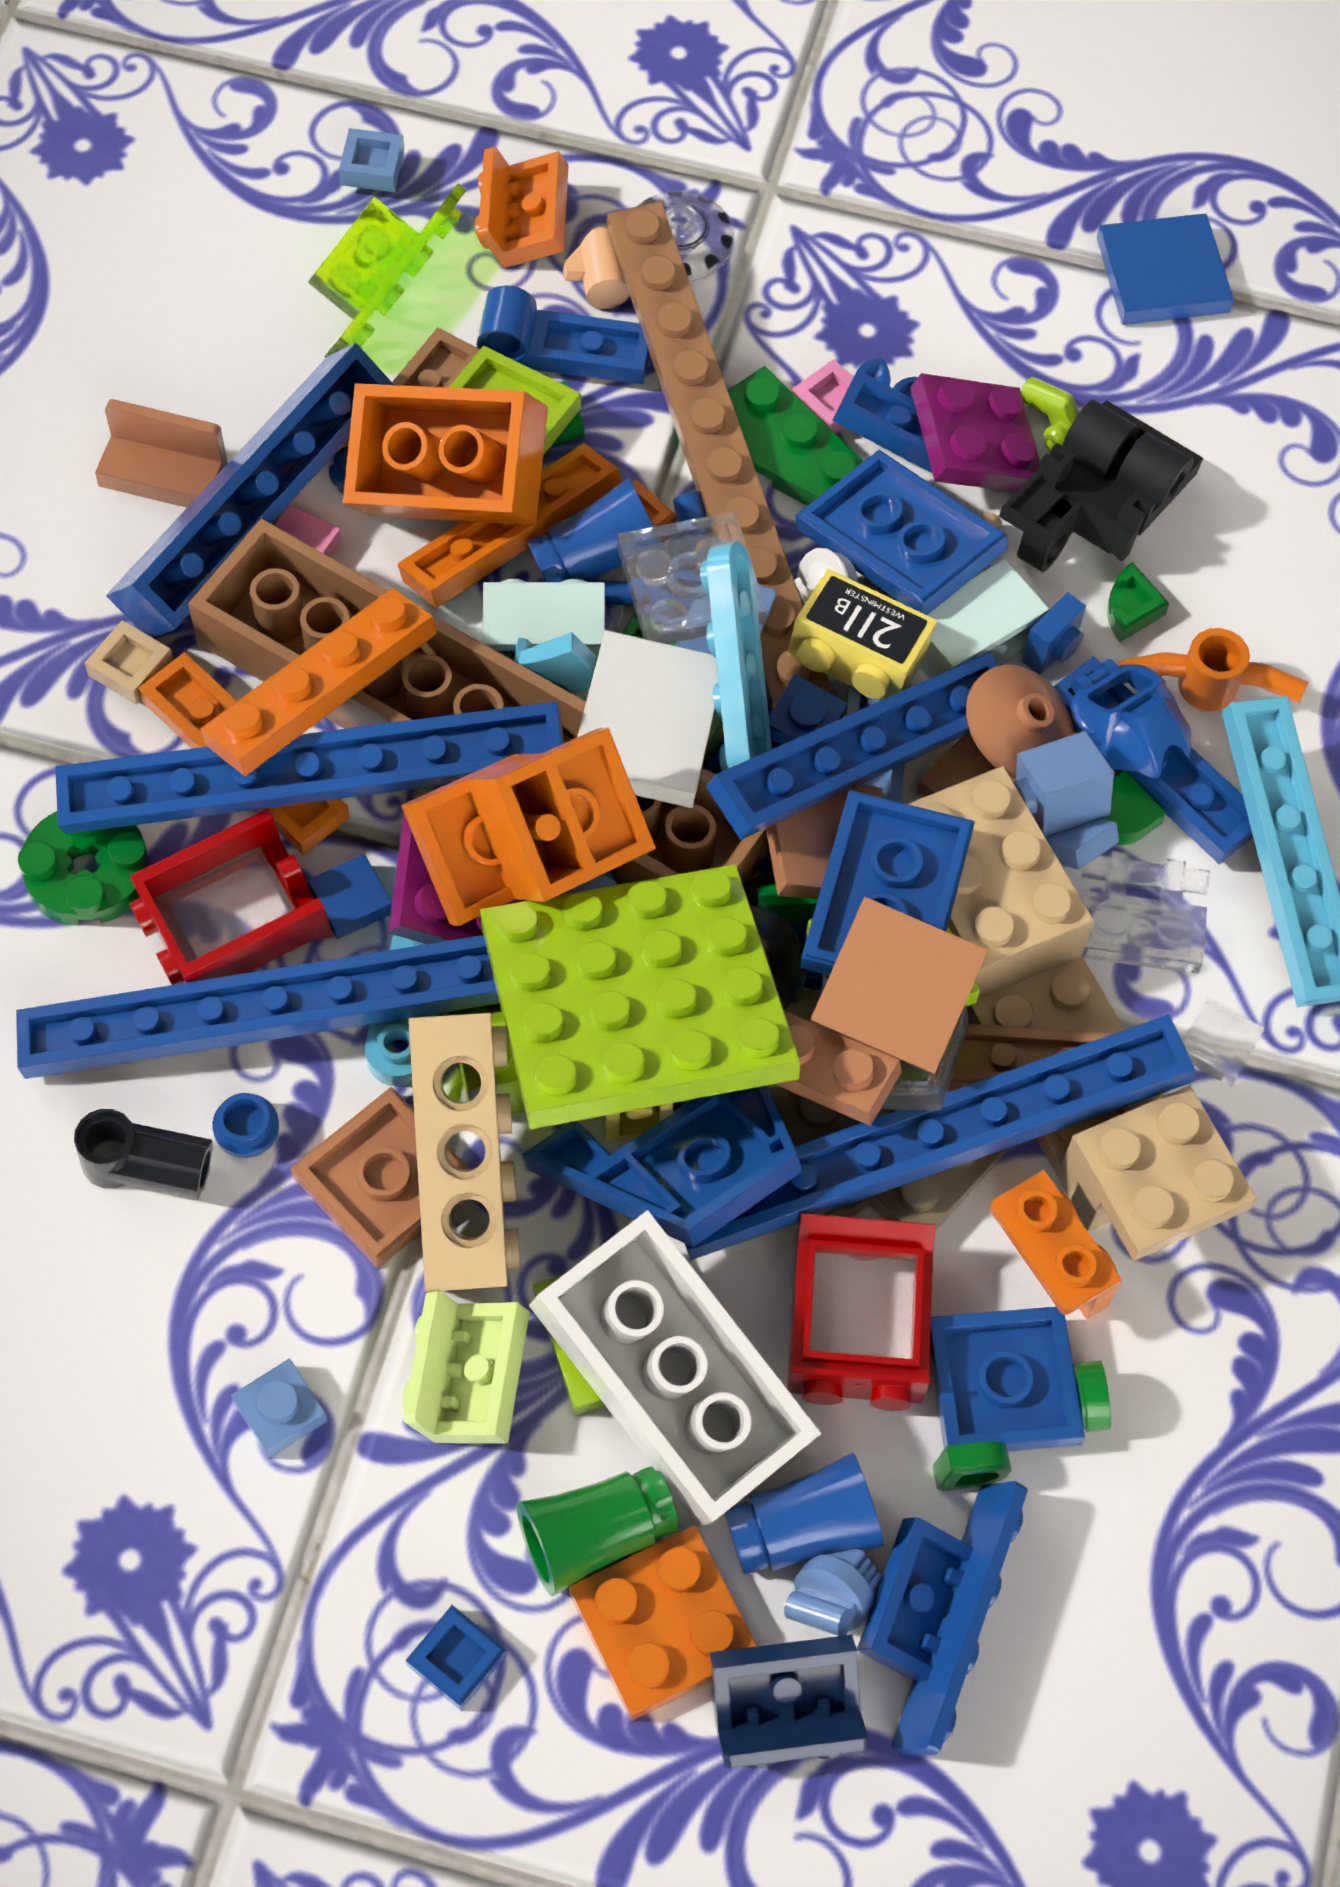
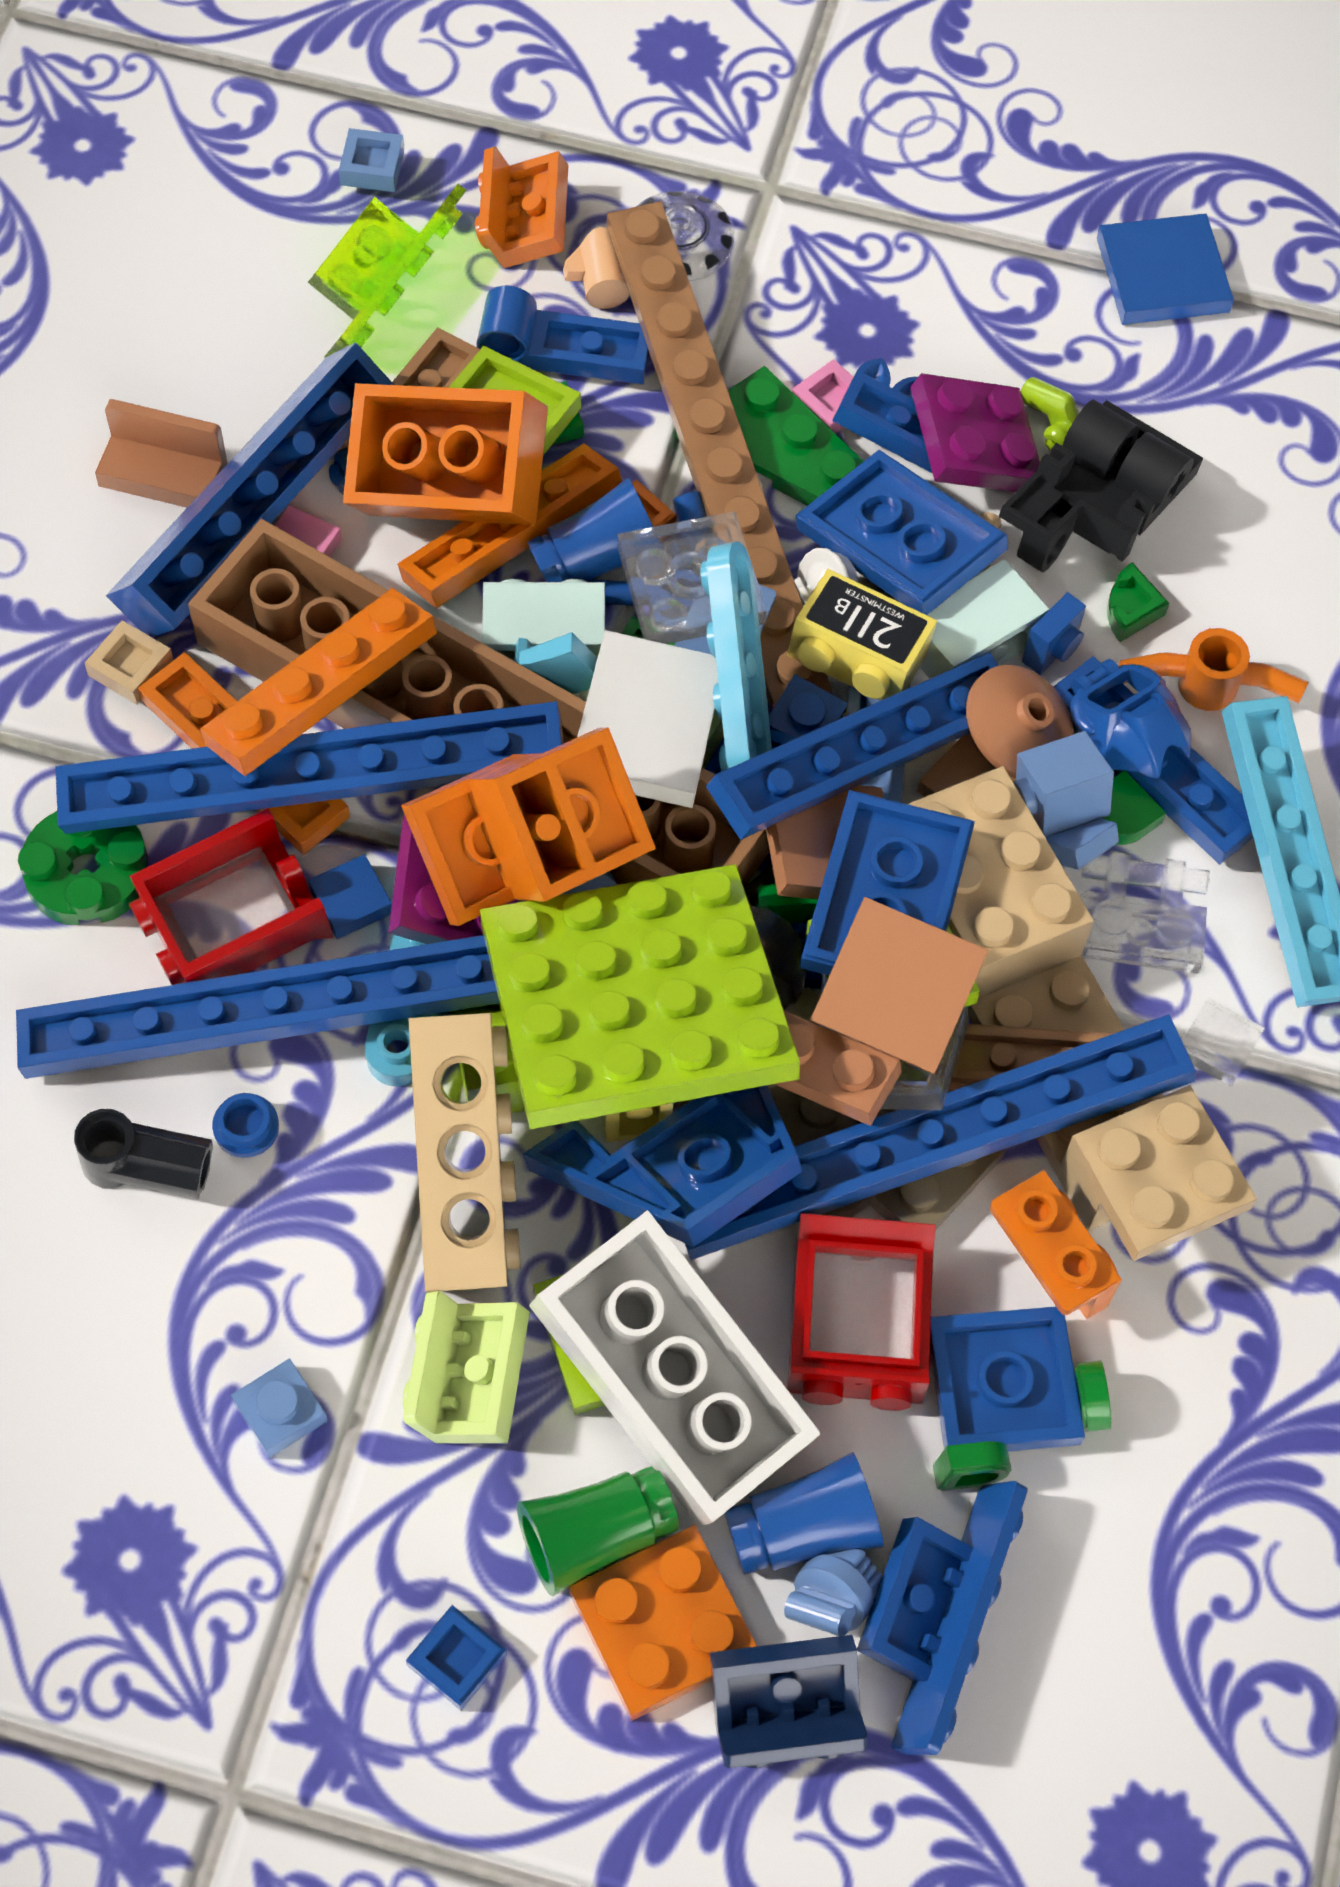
(370, 1177): nougat tile -> none

